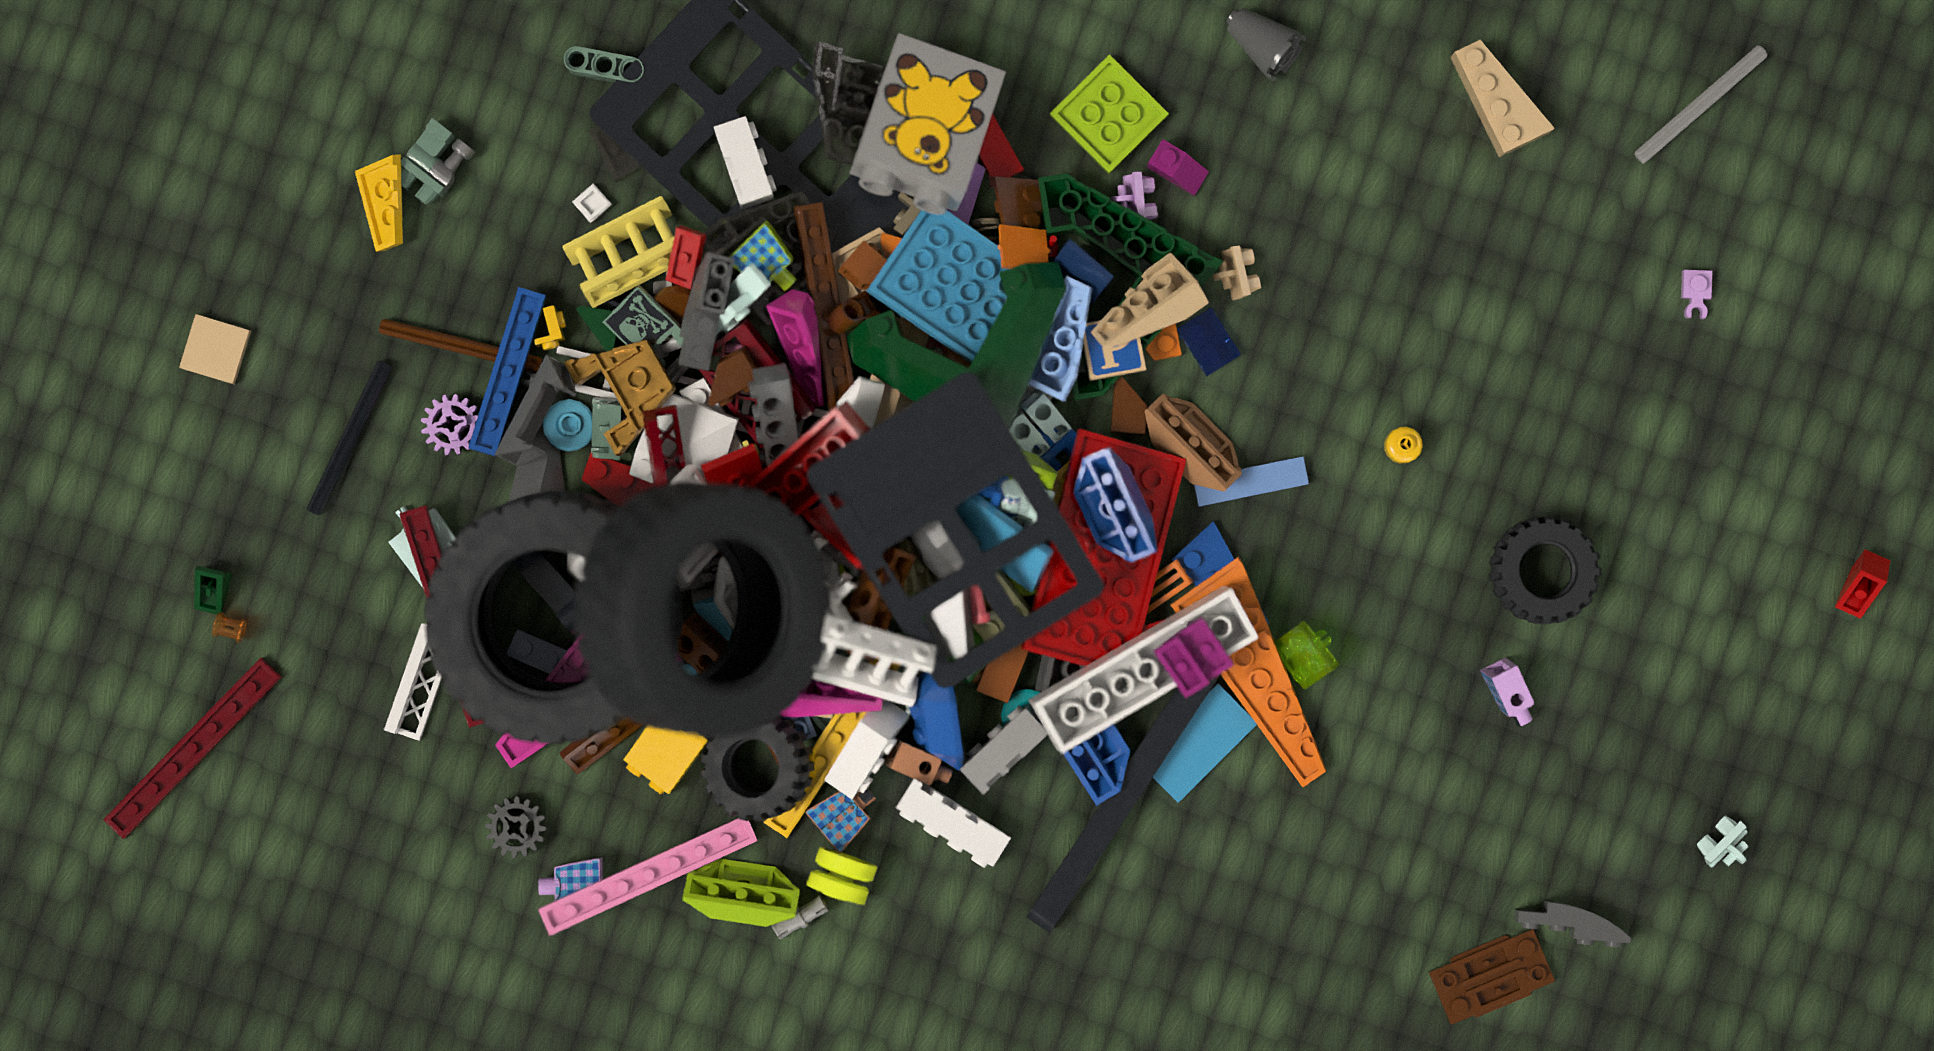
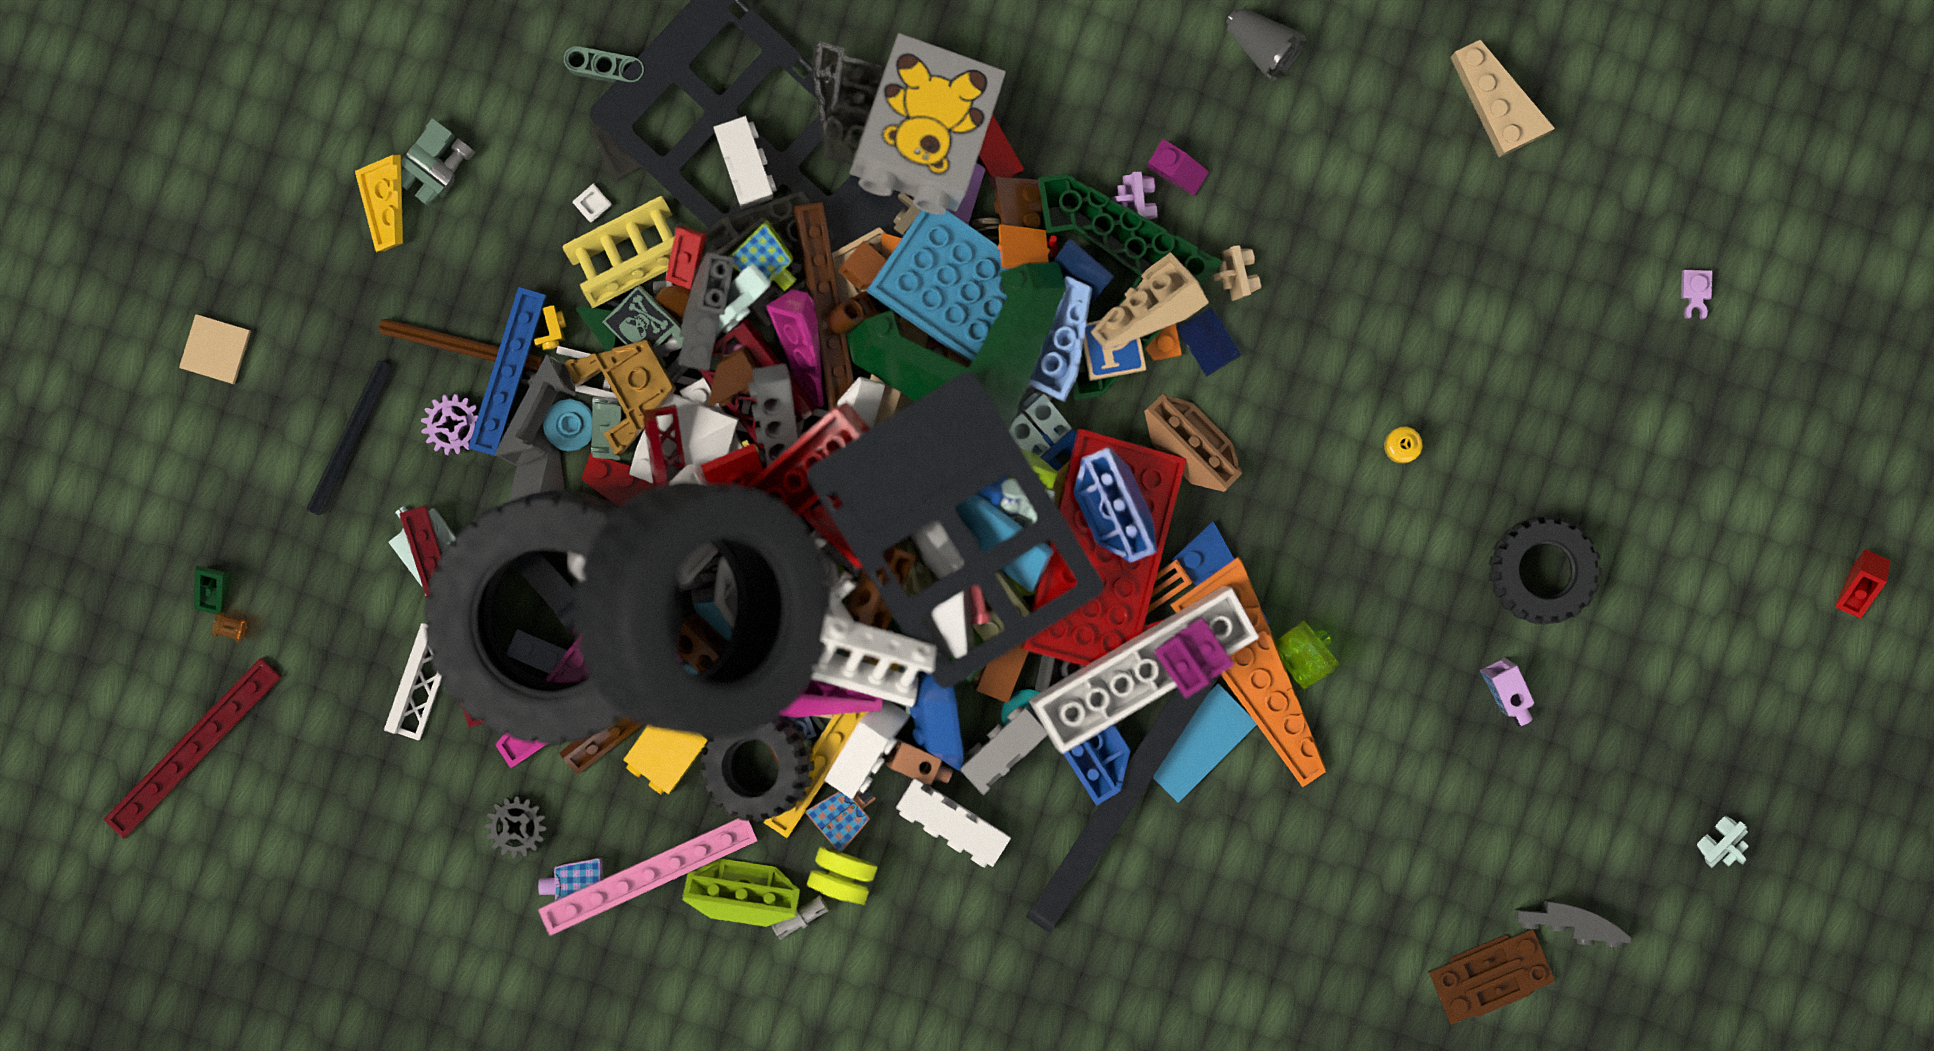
(1109, 114): lime plate -> none
(1127, 410): reddish brown slope -> none
(1258, 481): medium blue tile -> none
(1700, 104): light grey axle -> none

